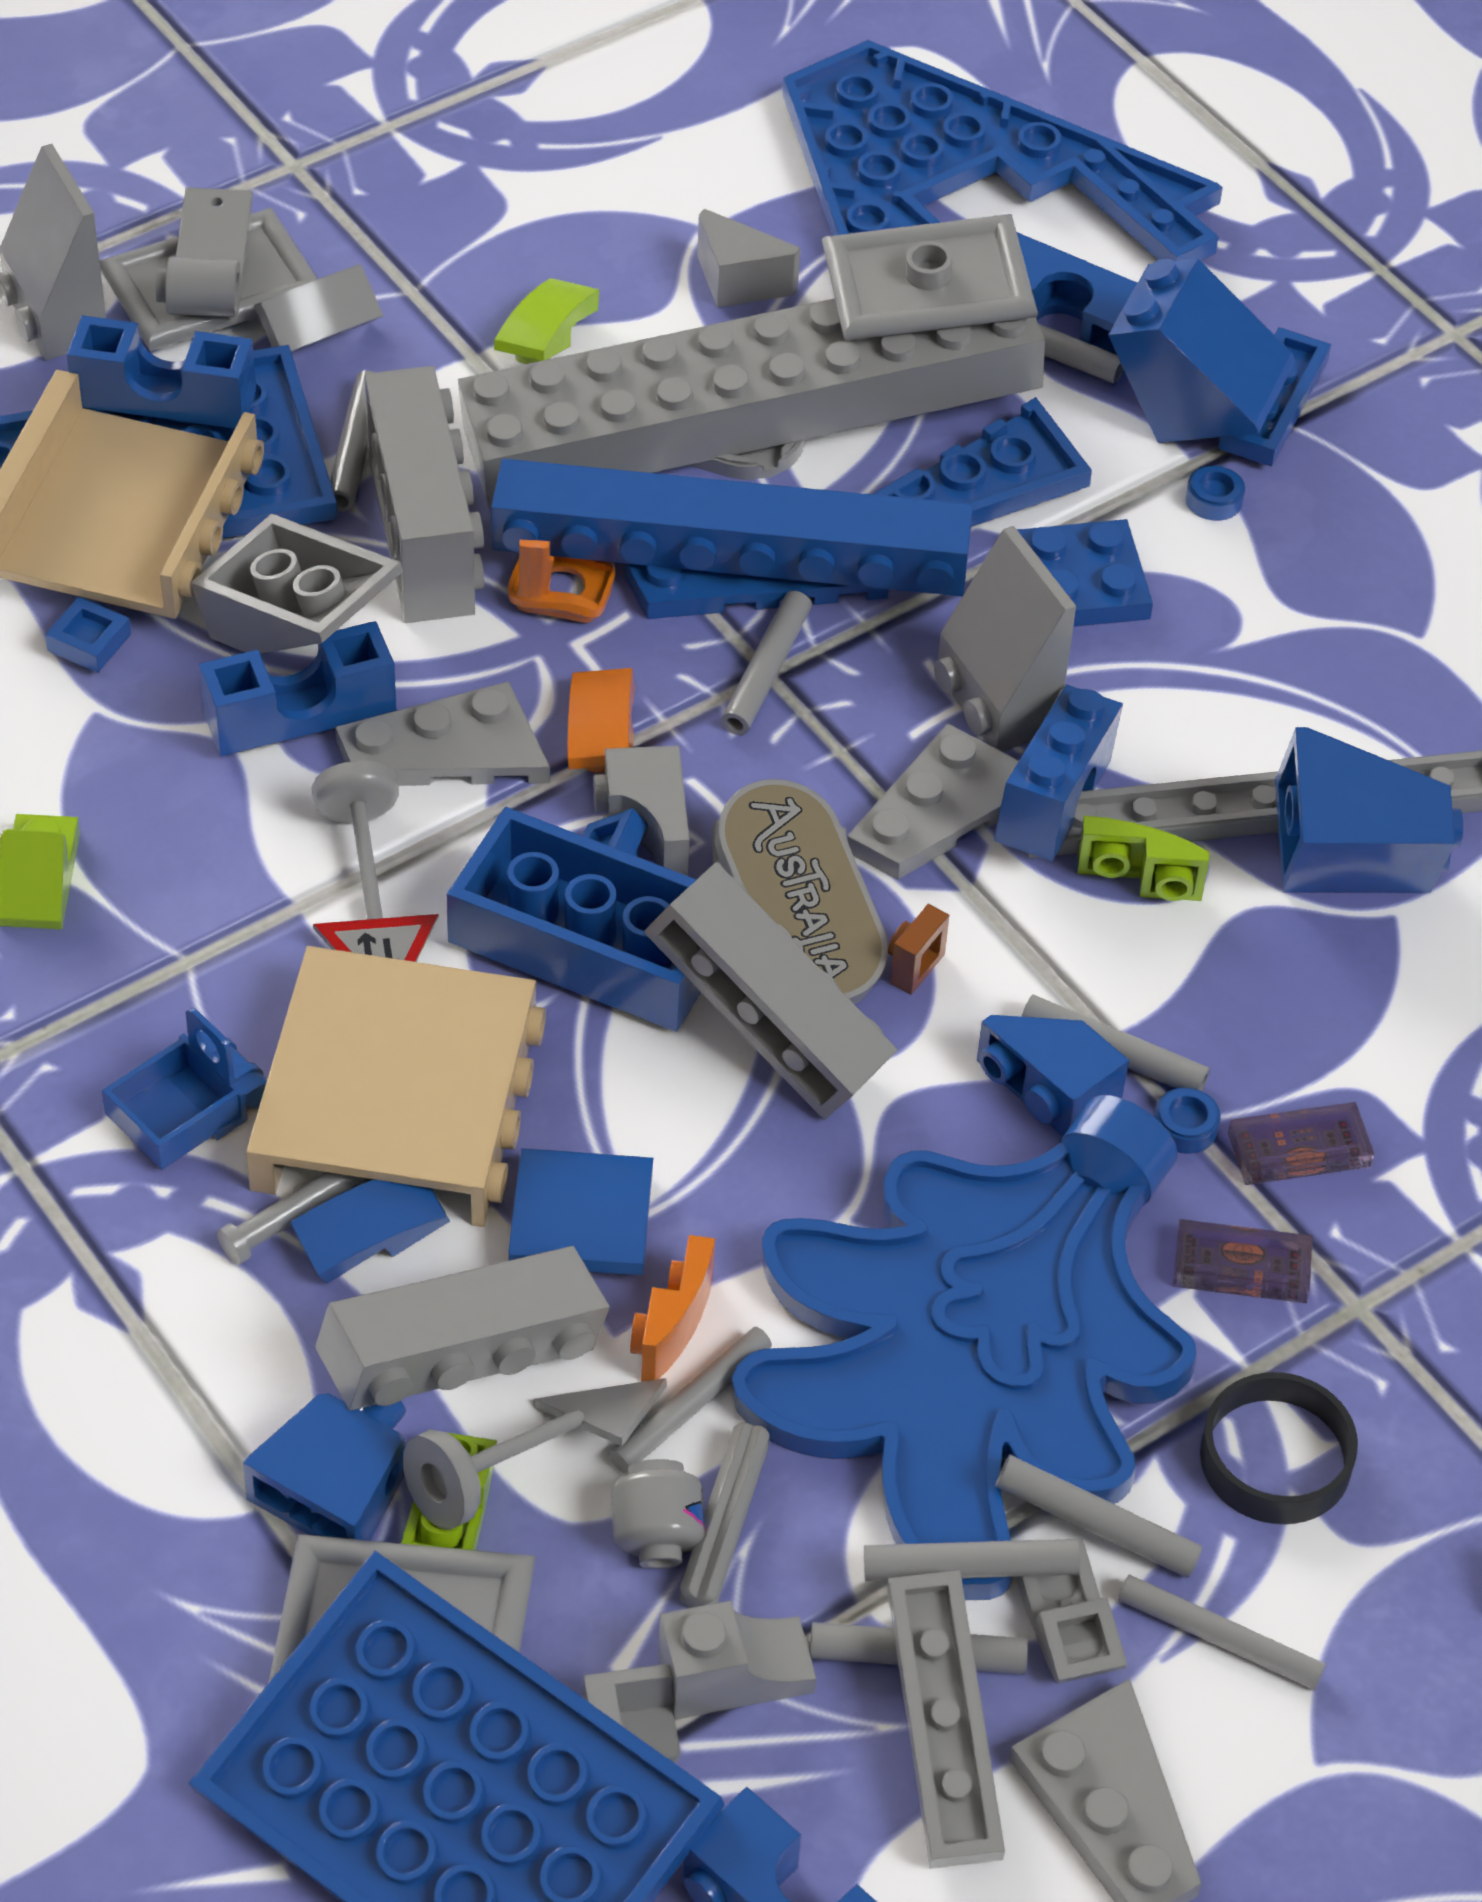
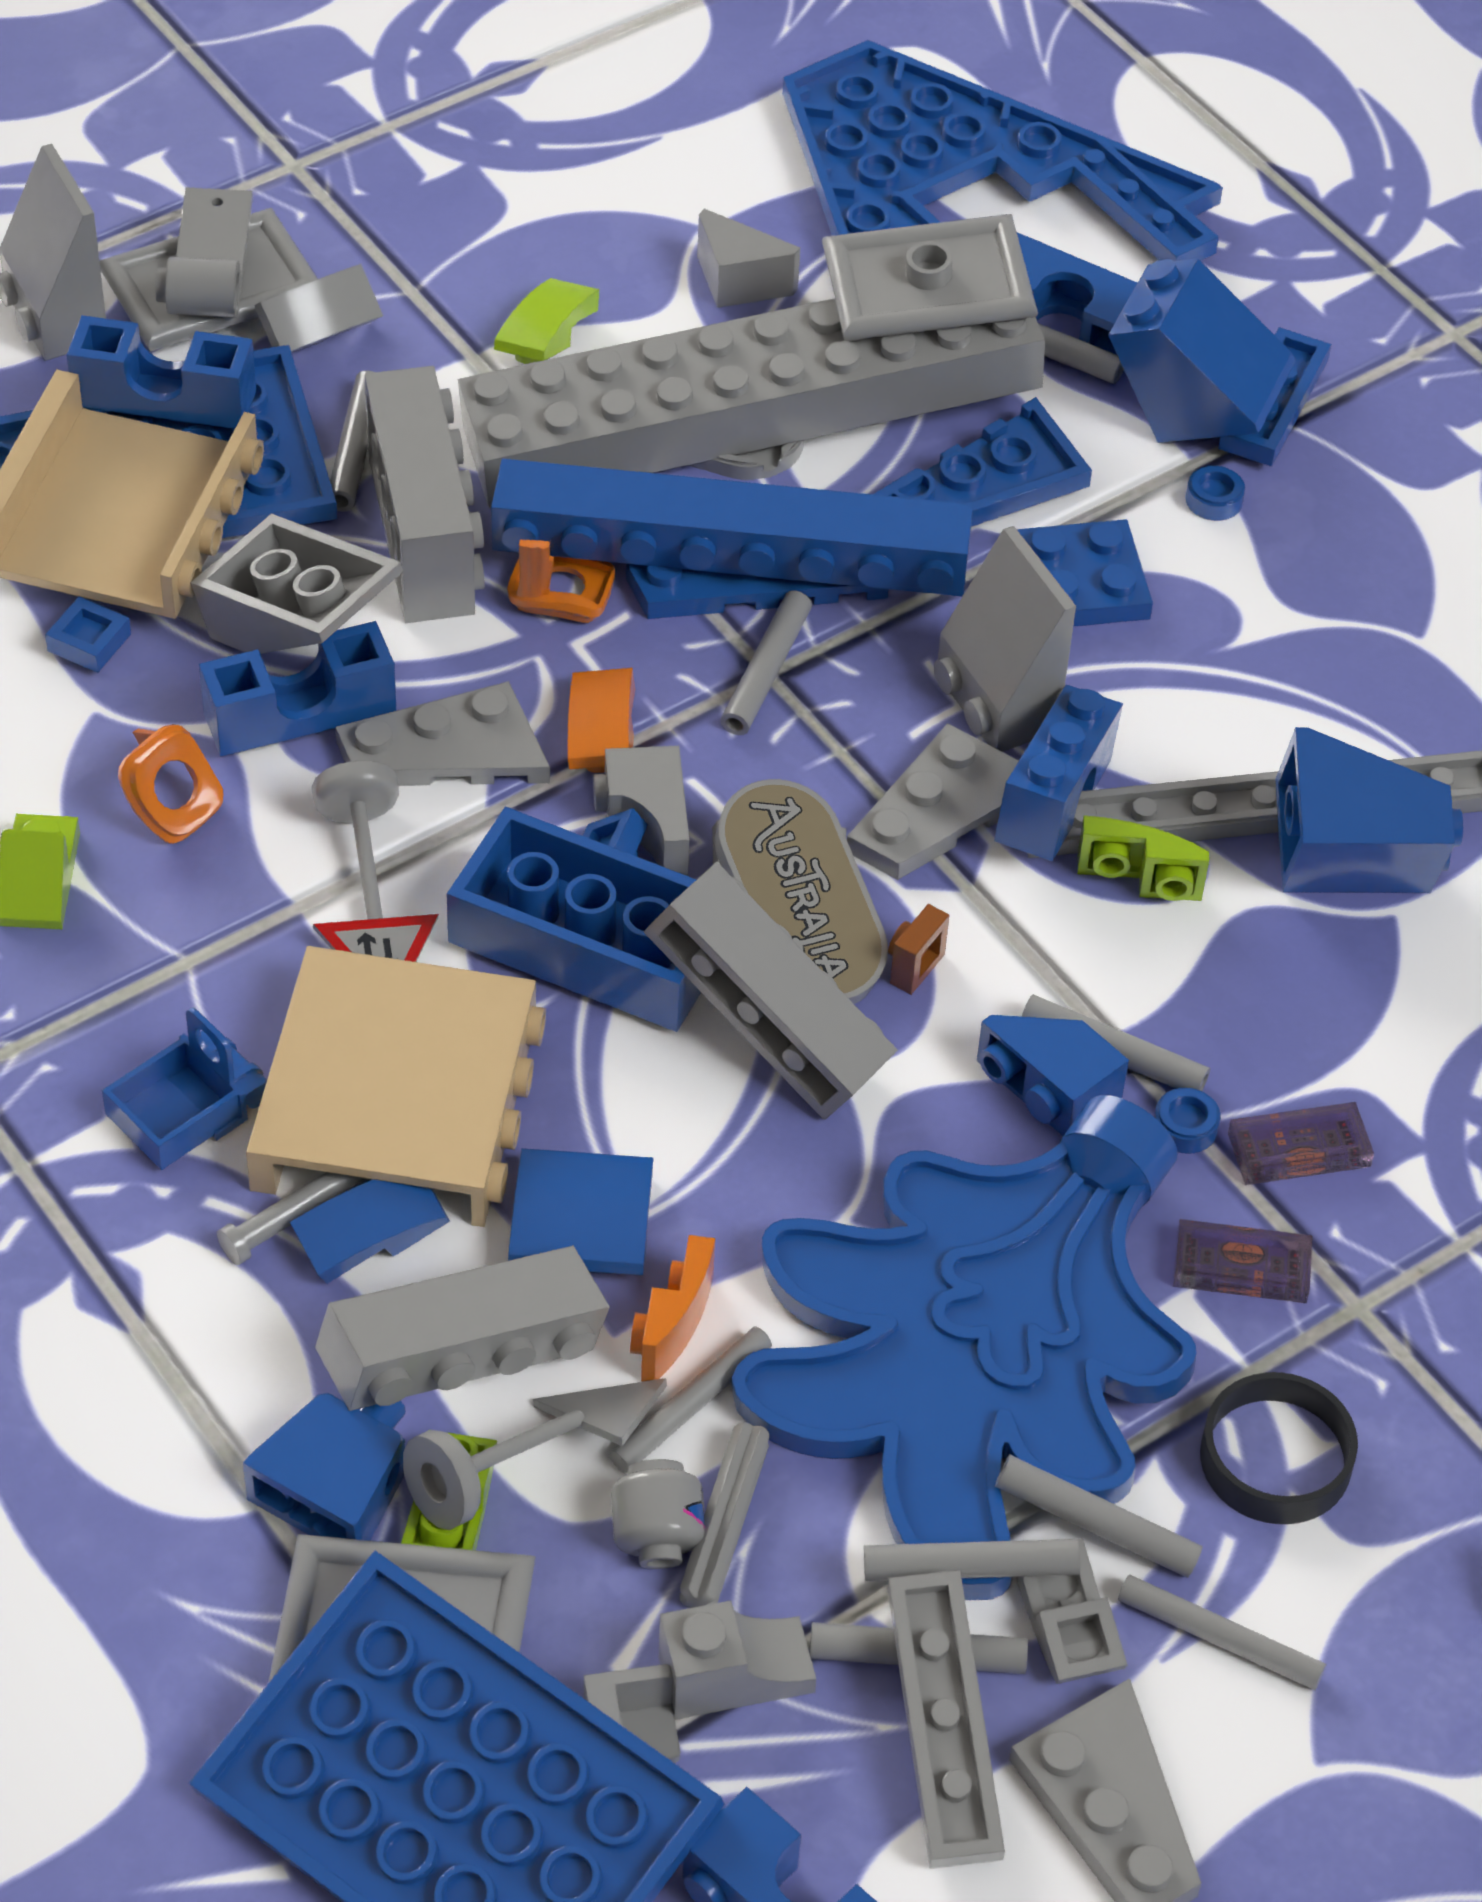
(139, 772): none -> orange piece

